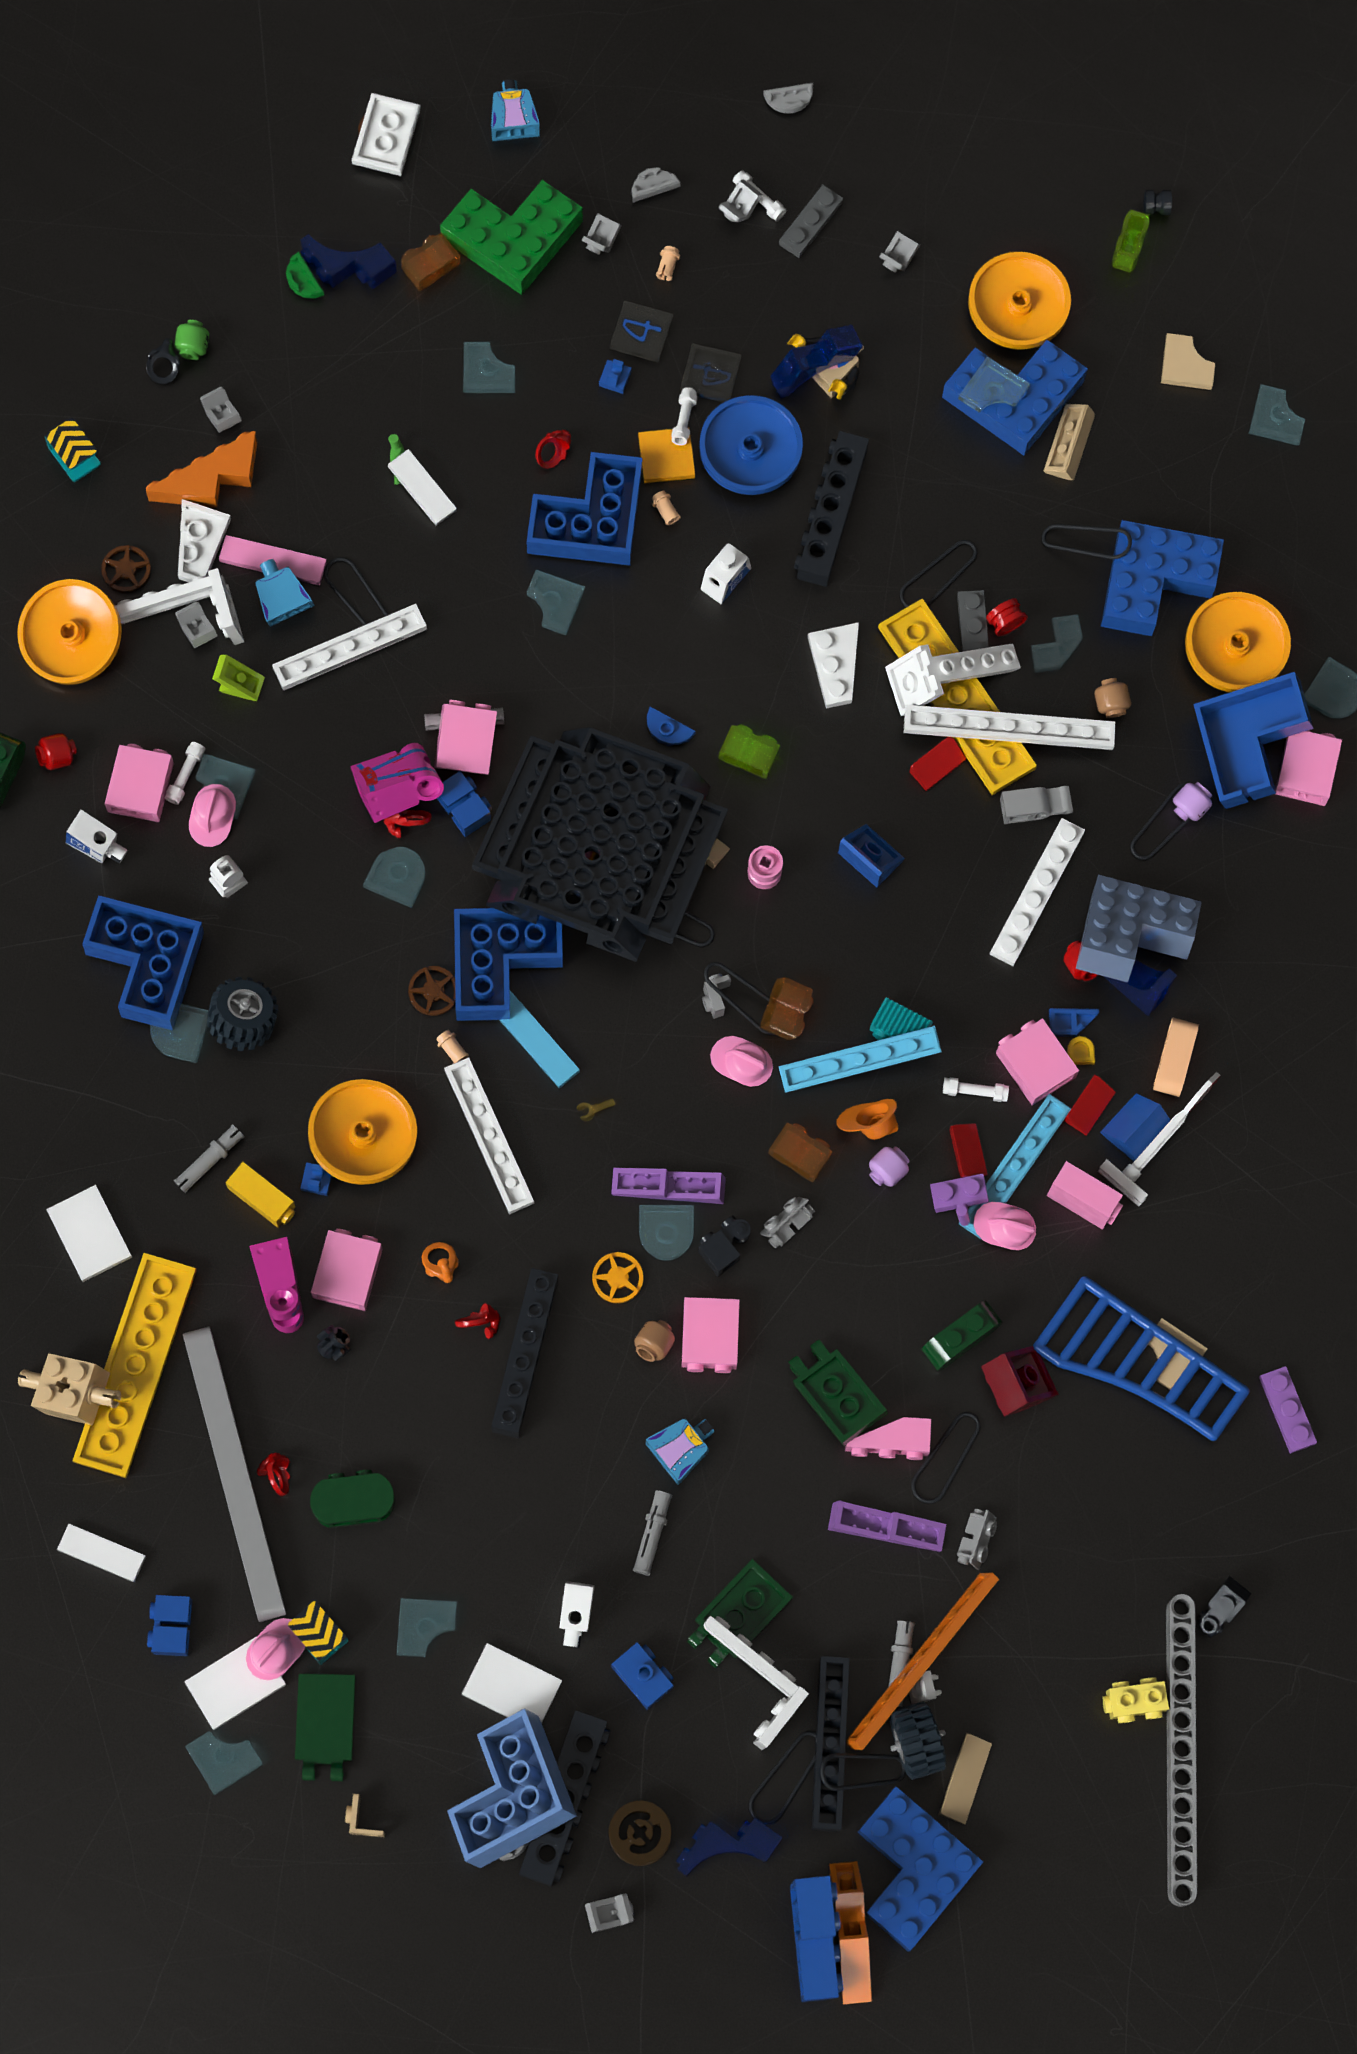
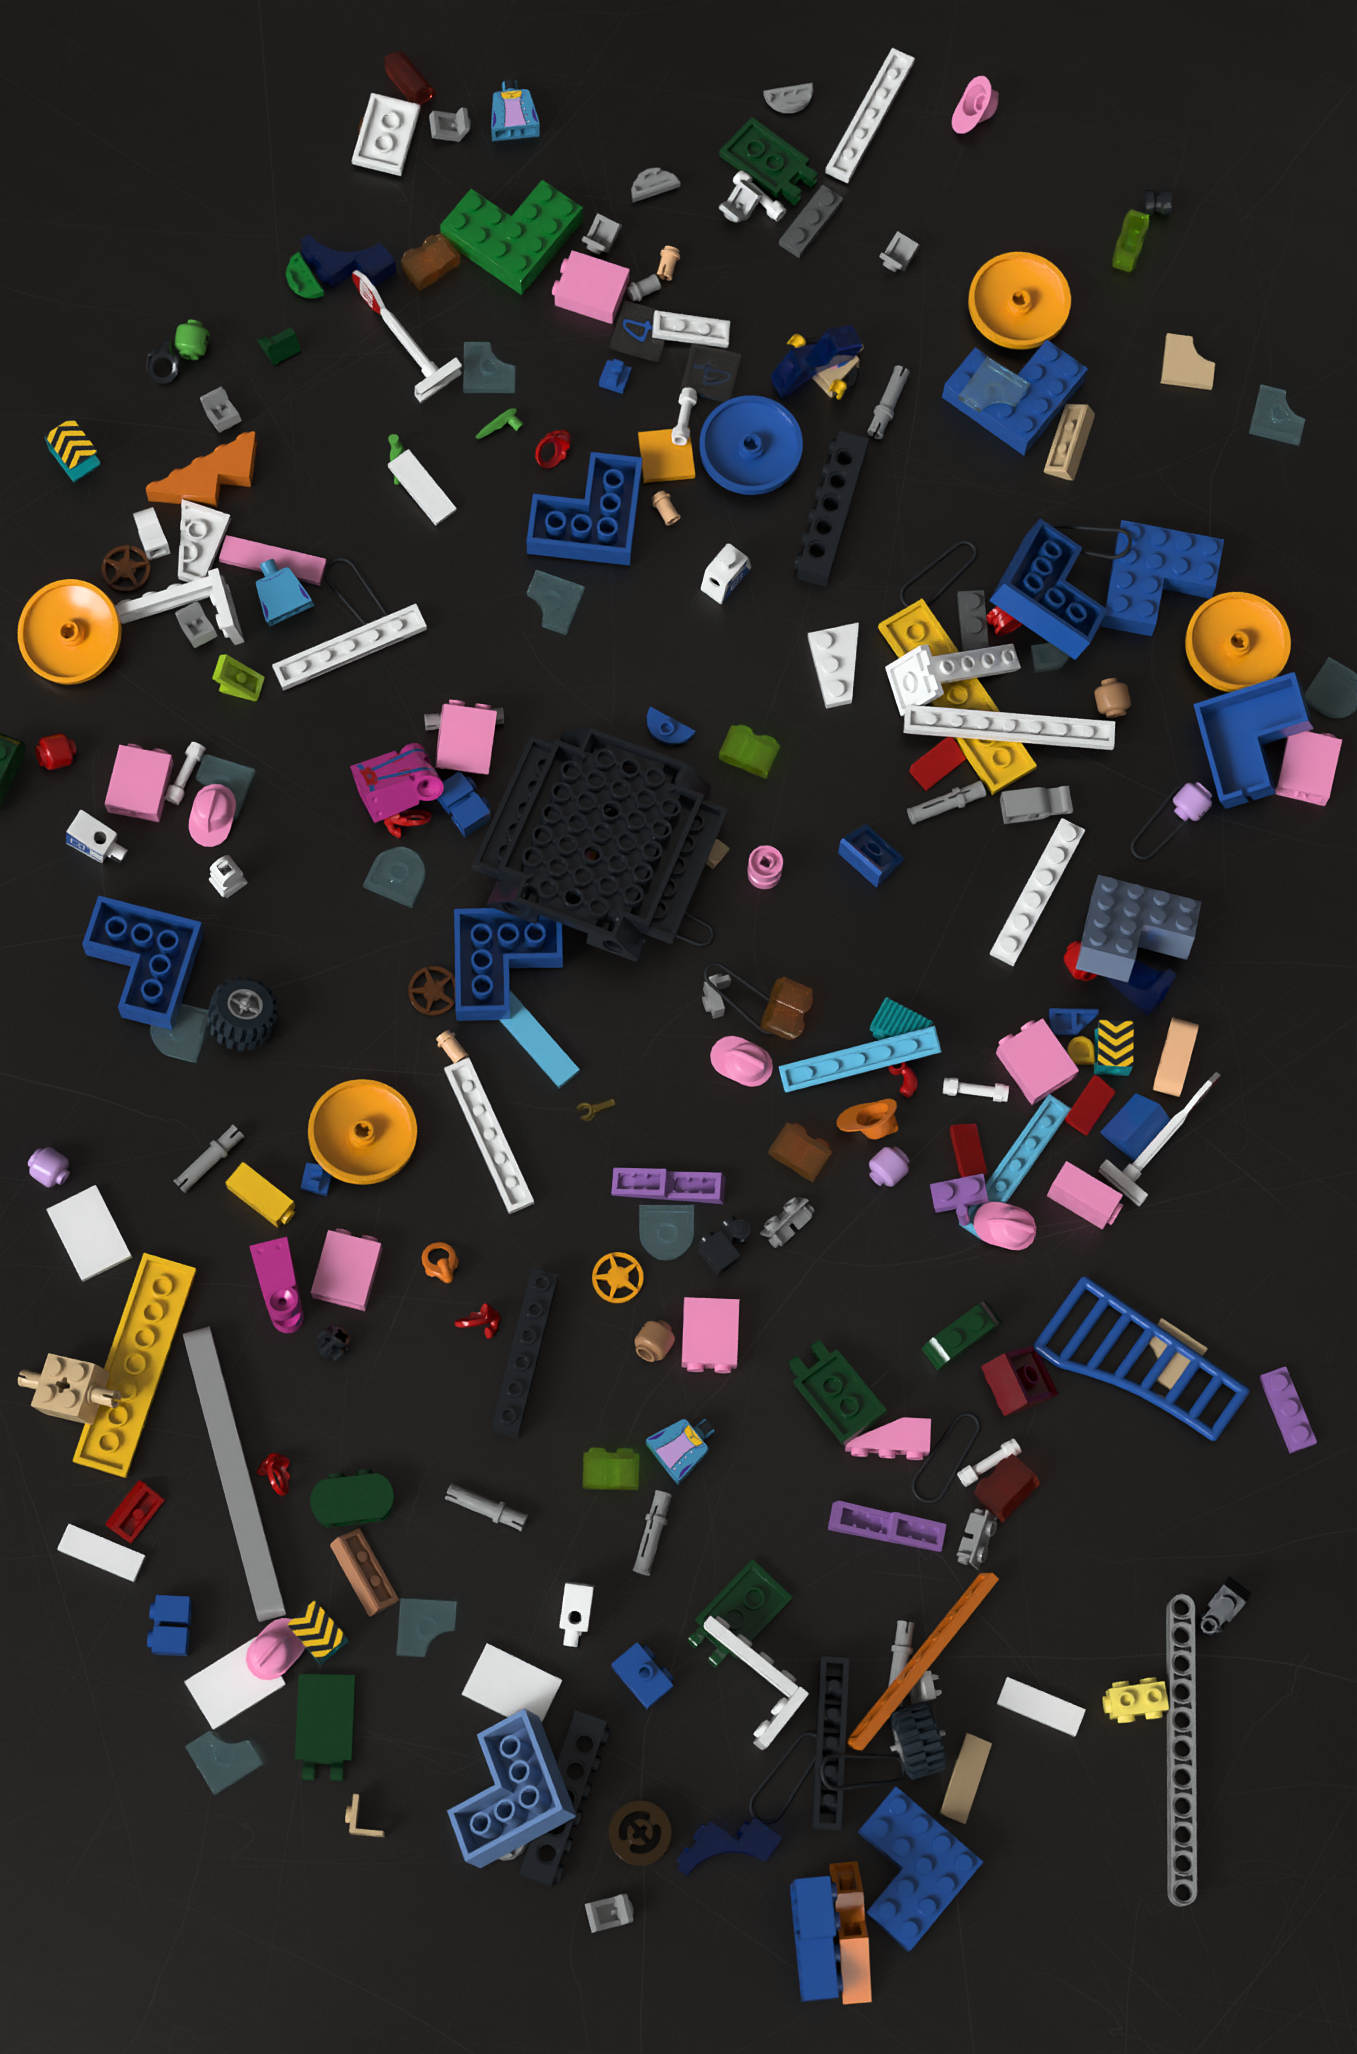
(48, 1167): none -> lavender head
(135, 1511): none -> red slope
(151, 533): none -> white leg
(280, 346): none -> dark green tile
(364, 1572): none -> nougat slope
(408, 78): none -> clear red brick
(435, 377): none -> white piece
(450, 125): none -> light grey bracket
(497, 1511): none -> light grey pin
(500, 421): none -> bright green bar
(591, 286): none -> bright pink brick
(610, 1470): none -> clear neon green brick
(643, 288): none -> light grey pin
(691, 329): none -> white tile
(769, 161): none -> dark green tile
(870, 115): none -> white plate
(884, 411): none -> light grey pin
(910, 1081): none -> red arm
(956, 798): none -> light grey pin
(970, 1474): none -> white bar
(975, 106): none -> bright pink piece
(1006, 1487): none -> clear red brick
(1040, 597): none -> blue brick
(1041, 1706): none -> white tile
(1113, 1047): none -> piece

